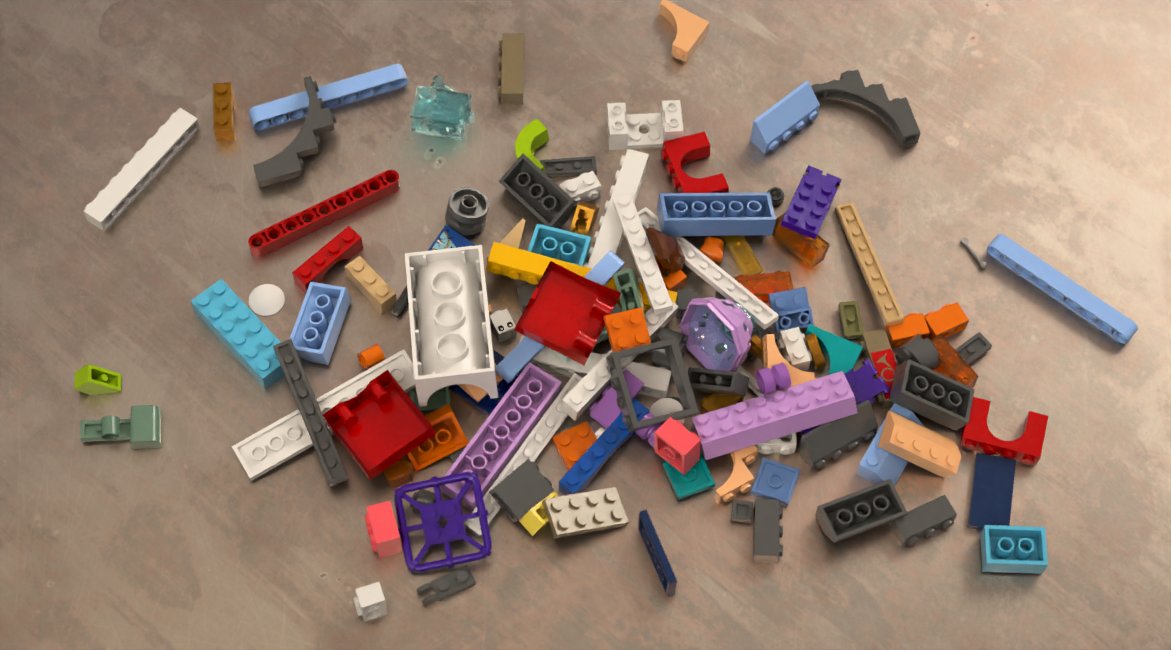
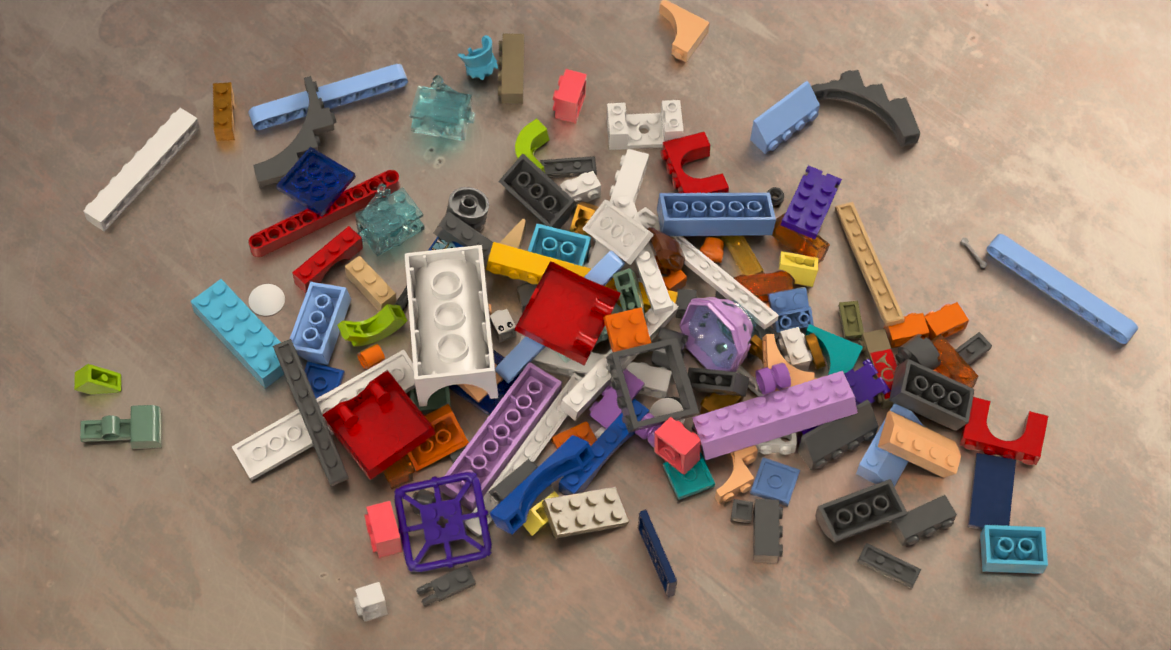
(316, 181): none -> clear blue plate
(323, 378): none -> blue tile
(375, 328): none -> lime arch
(388, 220): none -> clear light blue torso
(456, 230): none -> dark grey arch
(480, 61): none -> medium azure hat
(569, 457): none -> blue arch
(570, 95): none -> coral brick
(618, 231): none -> white plate
(801, 267): none -> light yellow arch
(889, 565): none -> dark grey tile

